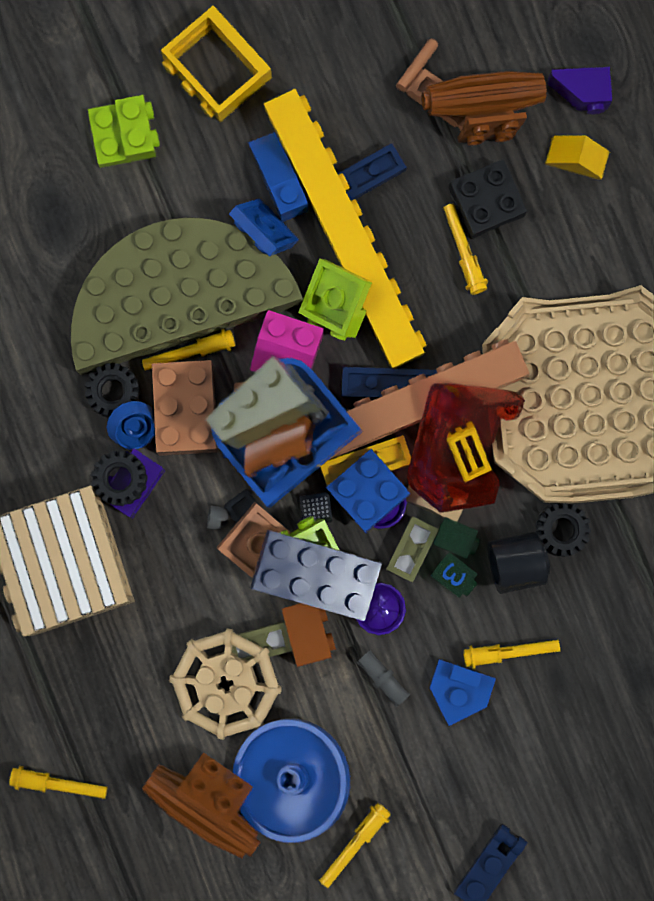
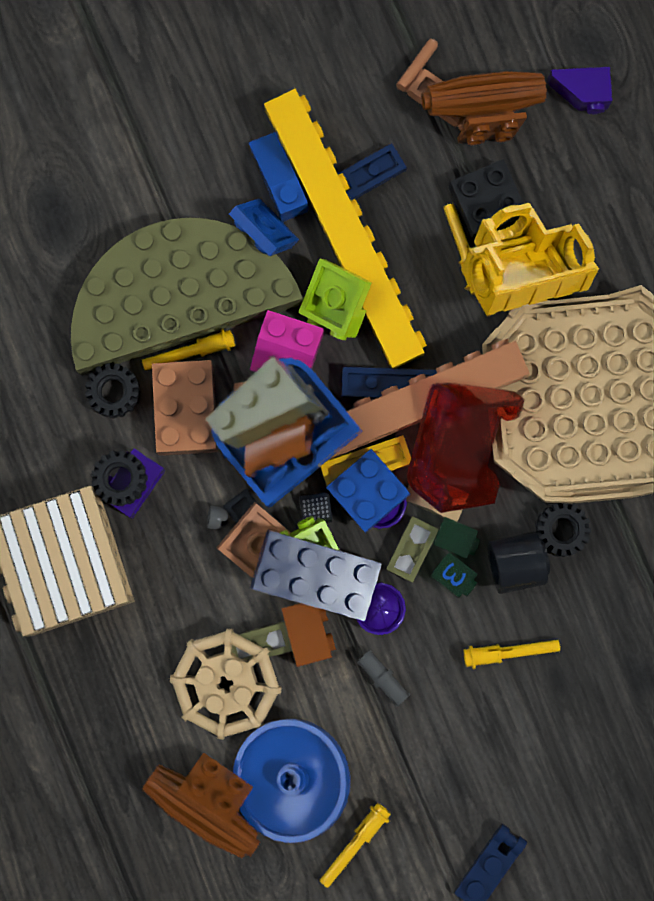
(41, 781): yellow pin -> none
(123, 131): lime plate -> none
(132, 425): blue hat -> none
(193, 33): yellow window -> none
(460, 435): yellow tile -> none
(460, 691): blue plate -> none
(526, 261): none -> yellow piece
(578, 155): yellow slope -> none

